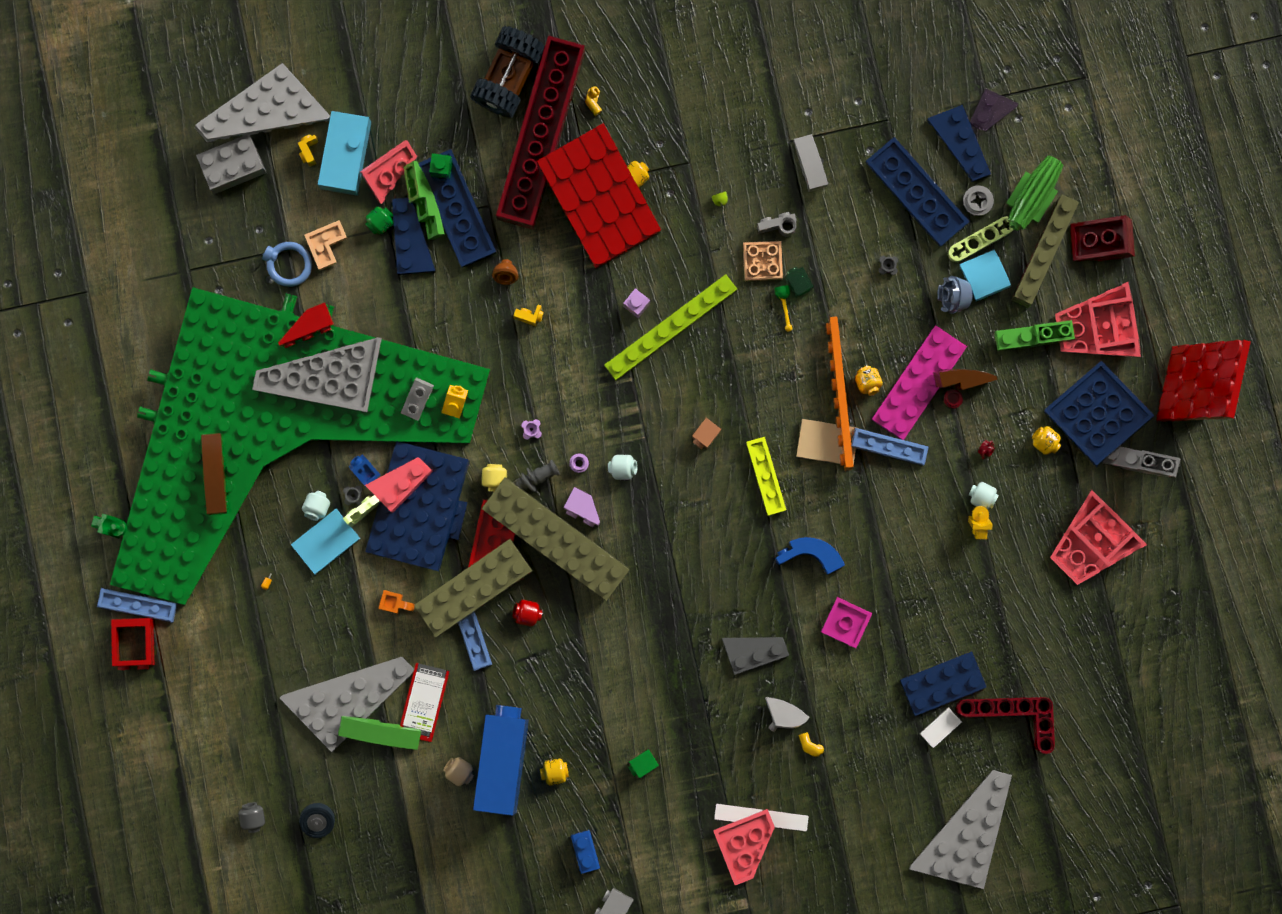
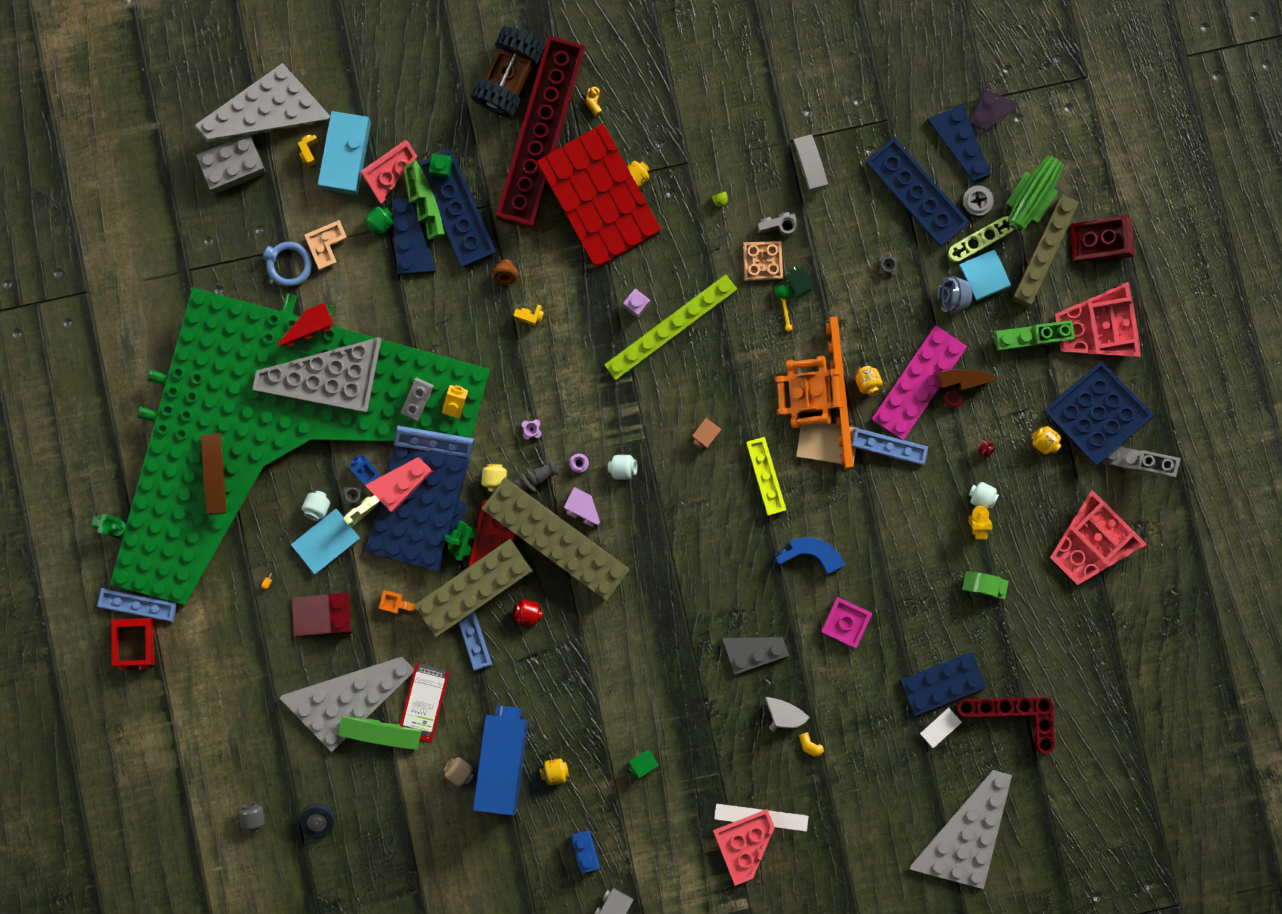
(322, 614): none -> dark red slope
(433, 441): none -> medium blue tile
(458, 540): none -> green hips
(809, 392): none -> orange brick
(985, 584): none -> bright green brick
(1203, 381): red piece -> none

